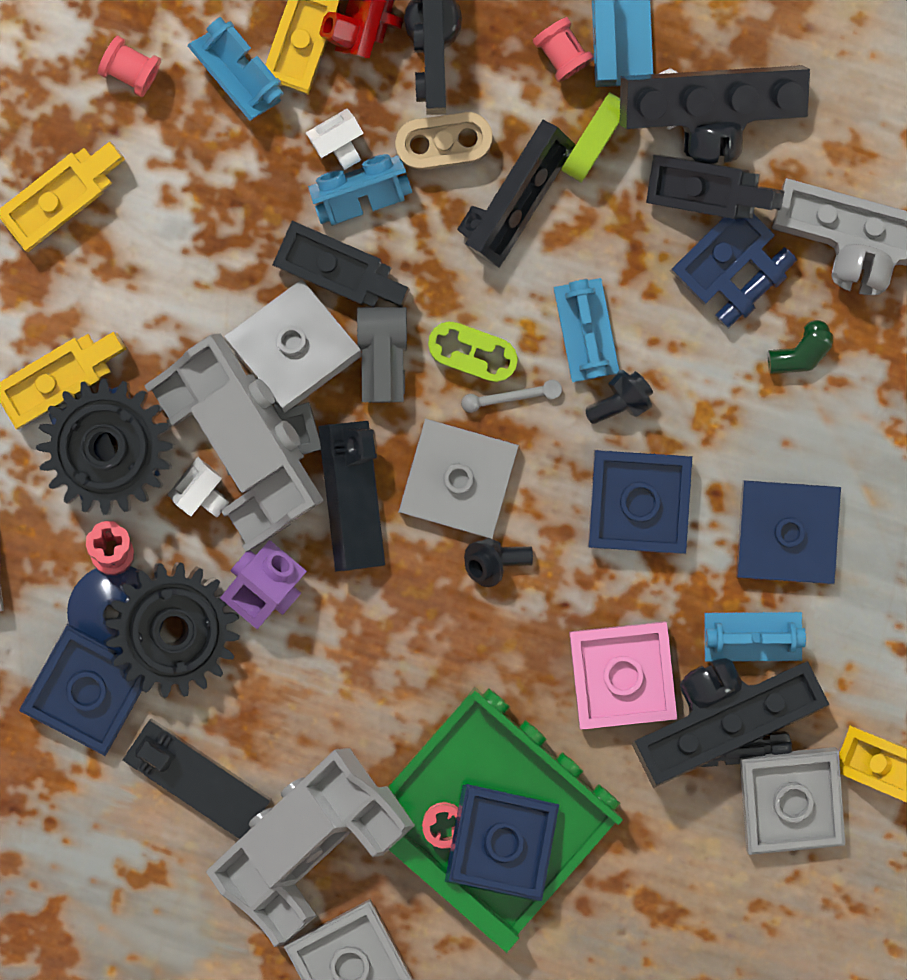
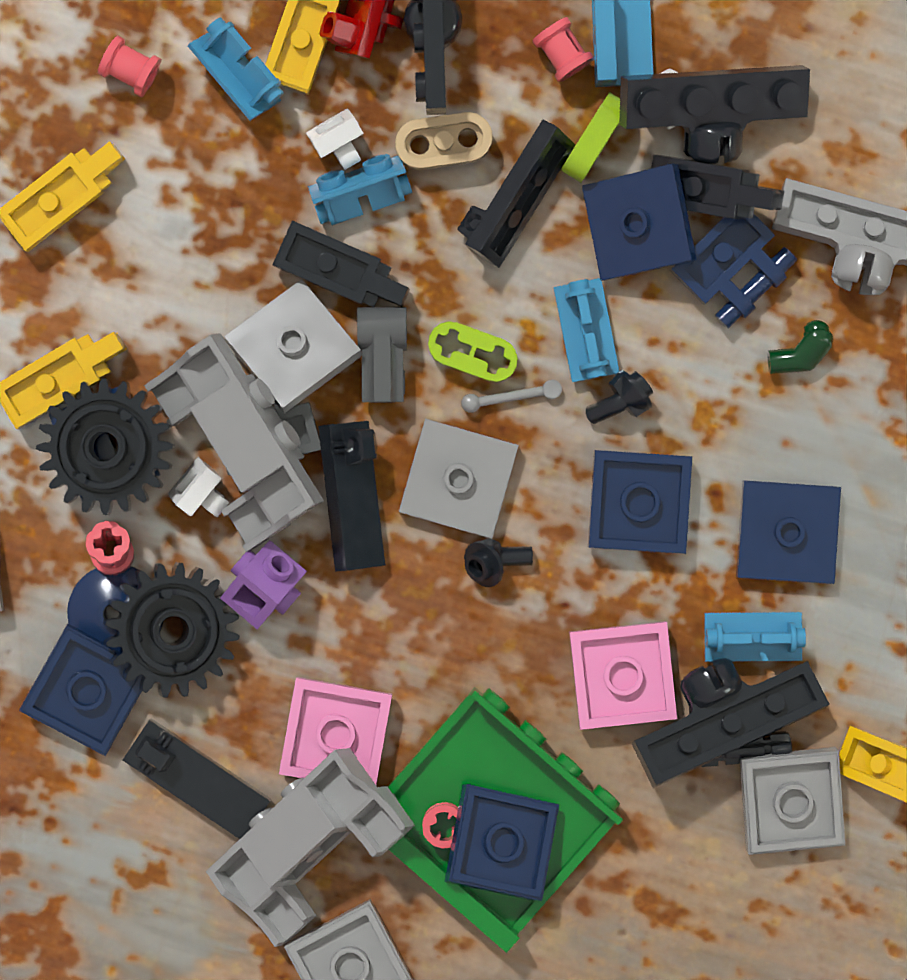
(332, 718): none -> bright pink plate
(639, 222): none -> dark blue plate

